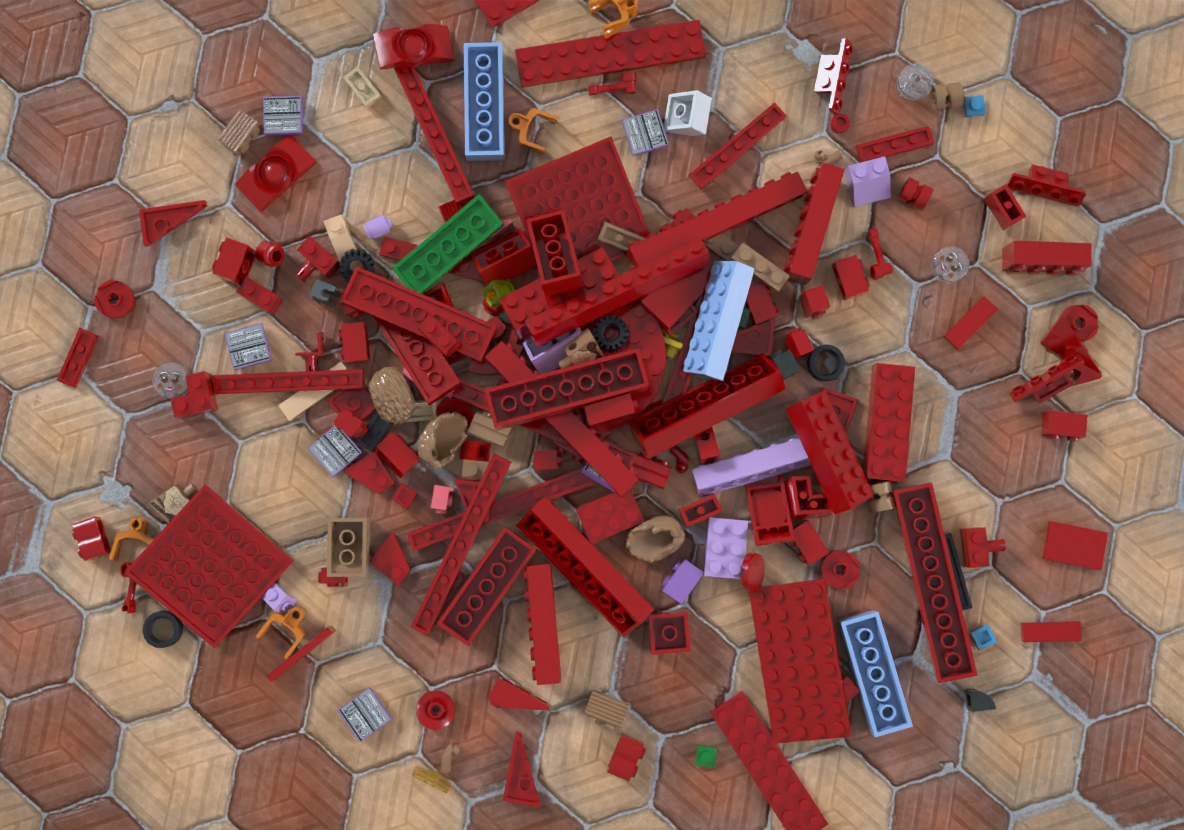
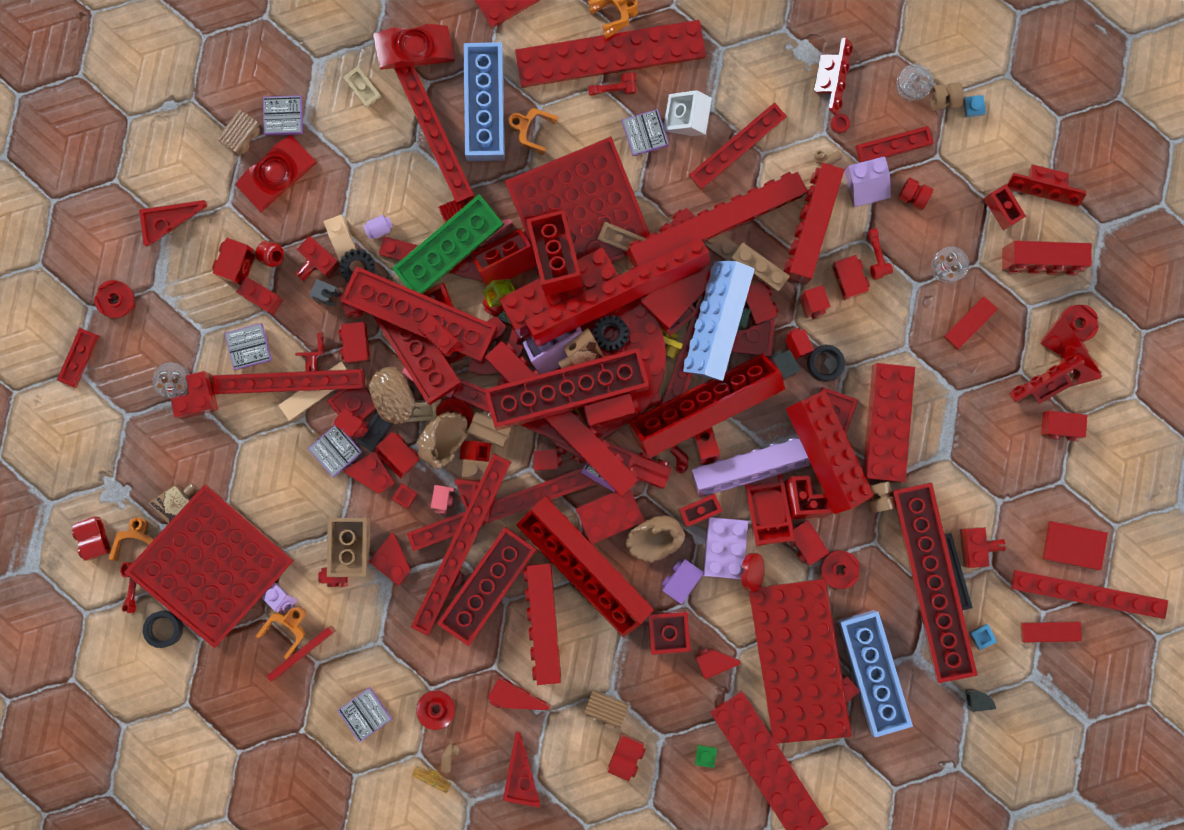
(714, 662): none -> red slope
(1089, 594): none -> red plate

